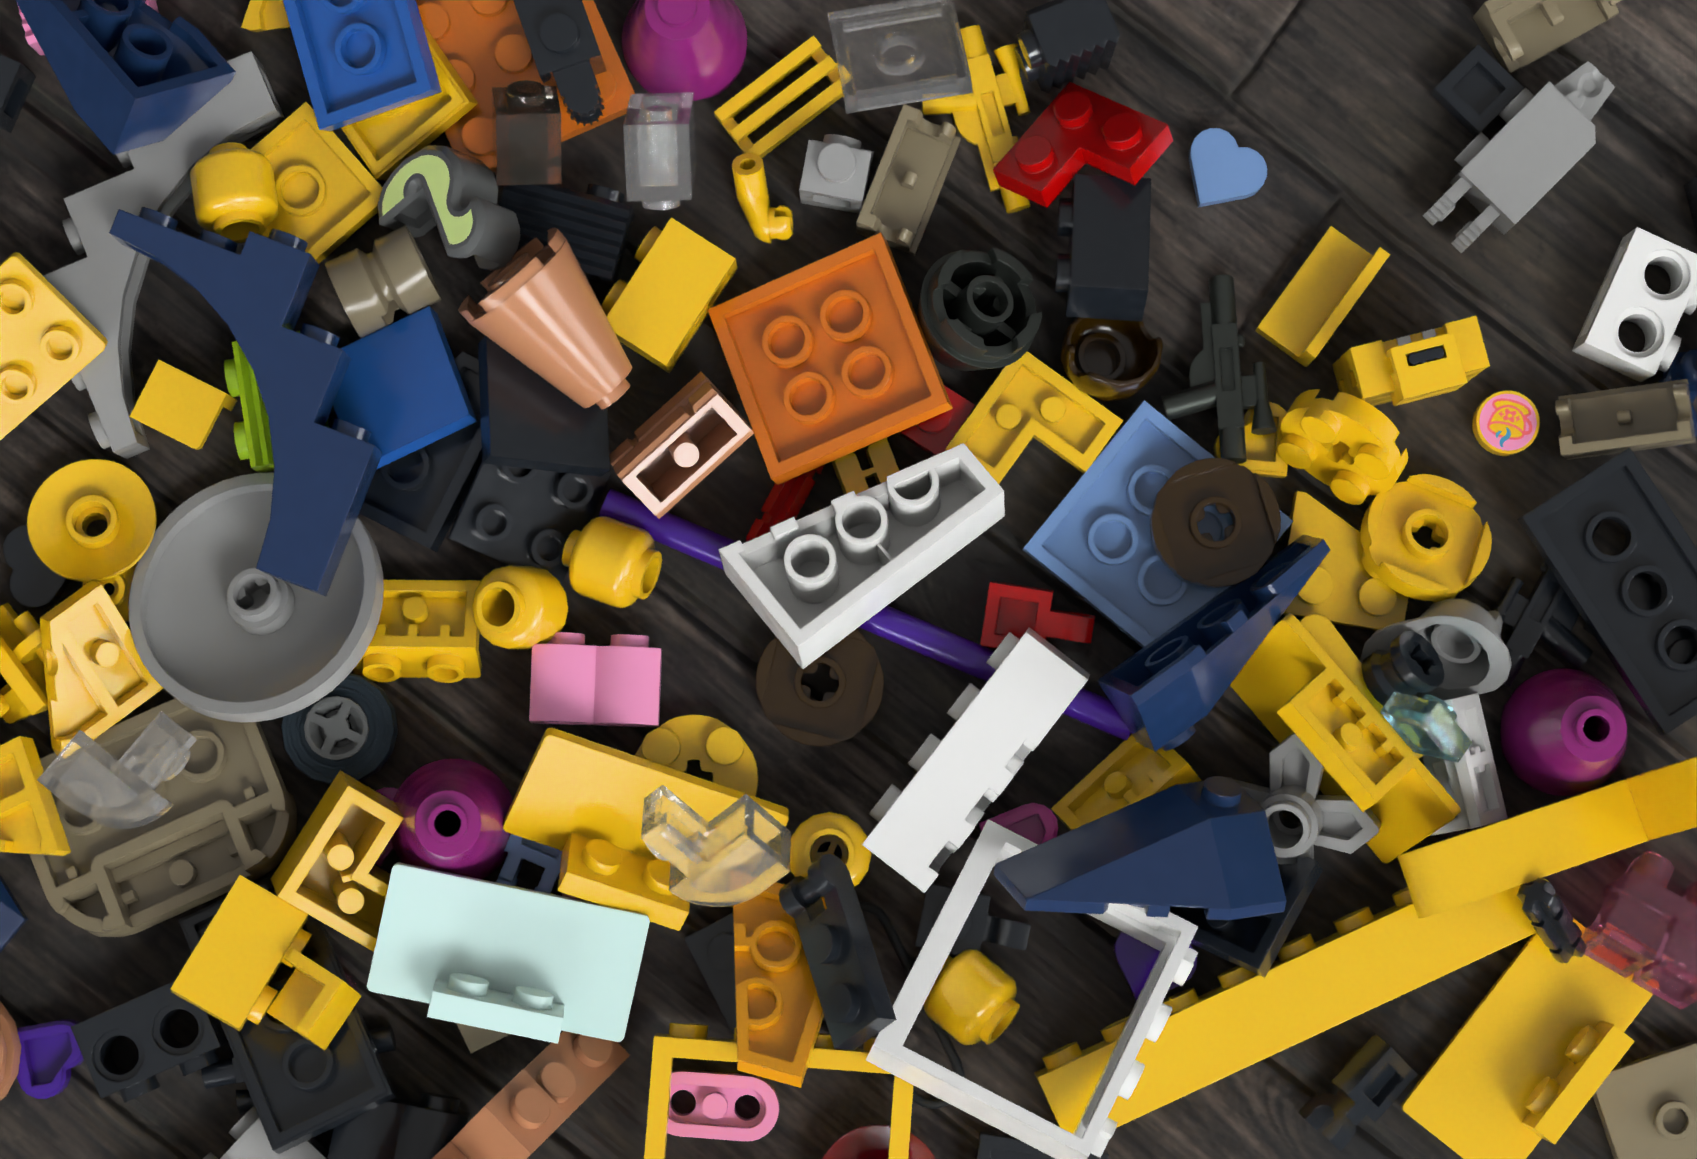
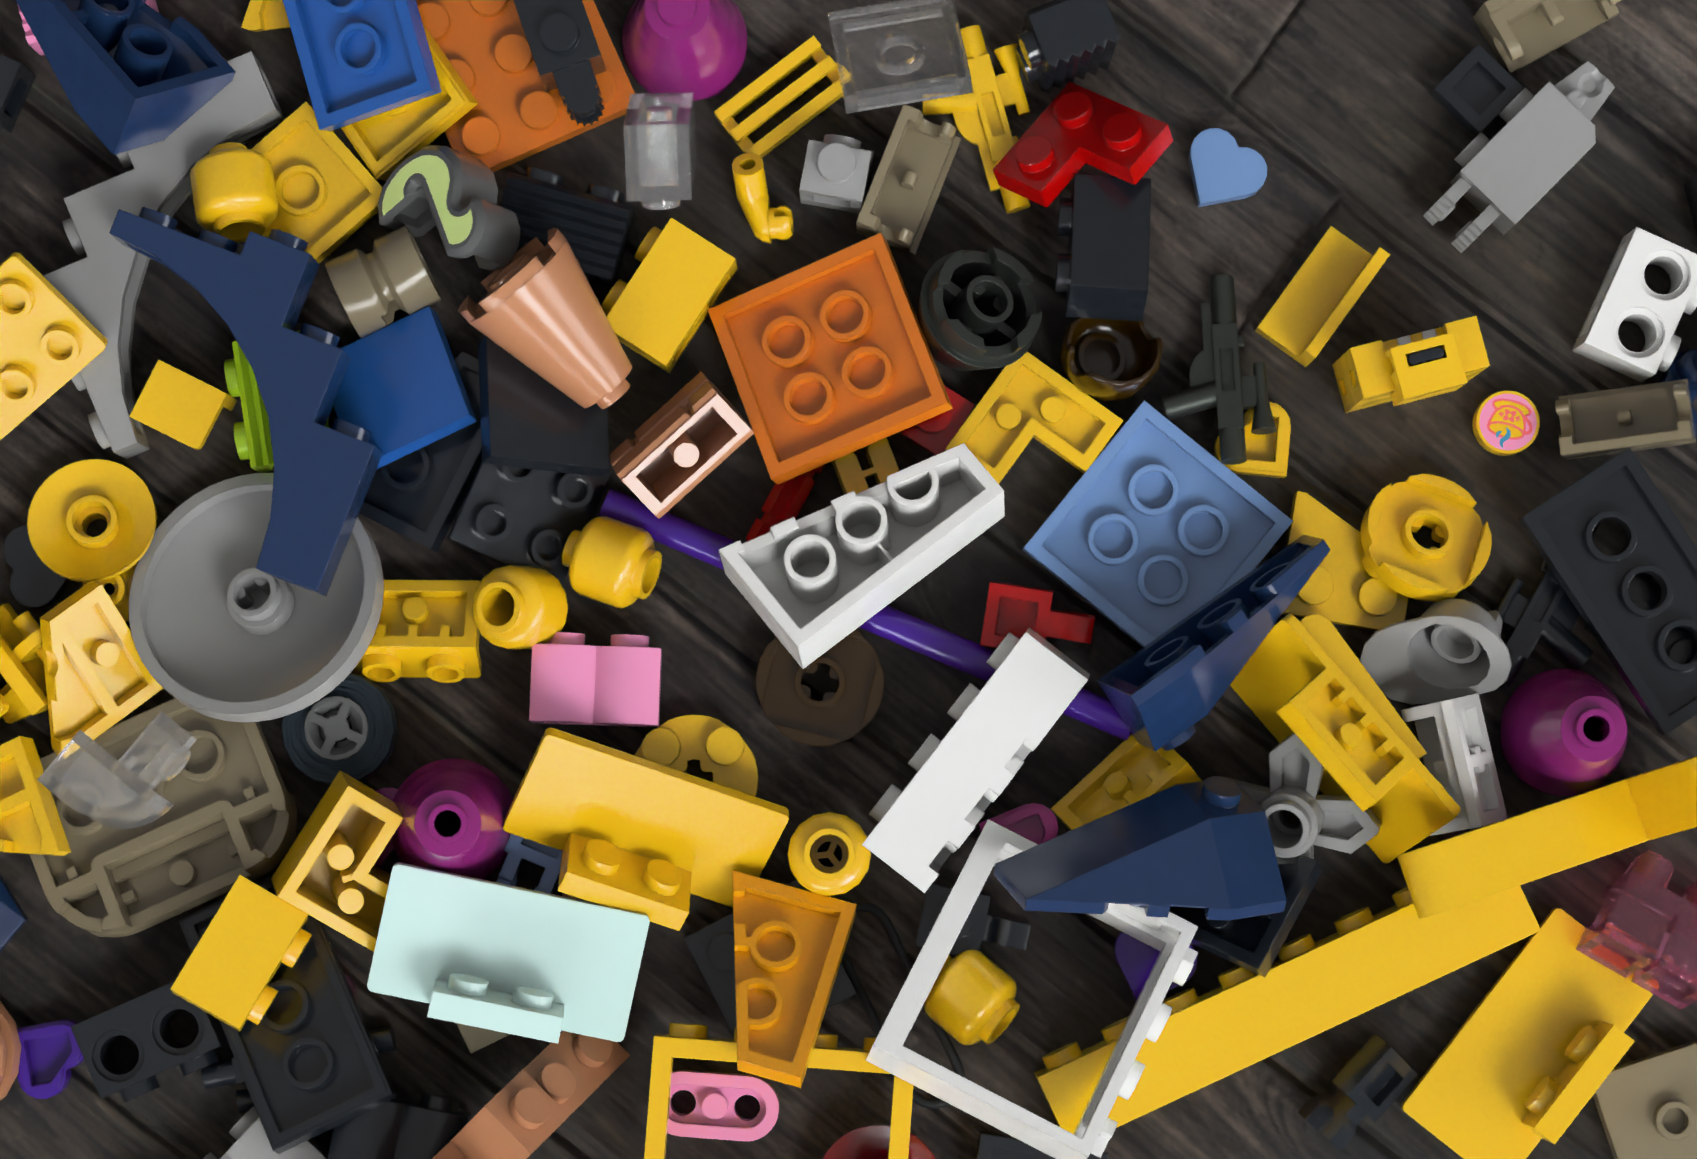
(313, 1001): yellow panel -> none
(526, 134): clear smoke brick -> none
(718, 859): clear brick -> none
(839, 952): black plate -> none
(1233, 491): dark brown plate -> none
(1342, 445): yellow plate -> none
(1405, 668): black wheel -> none
(1427, 725): clear light blue plate -> none
(1552, 920): black axle -> none

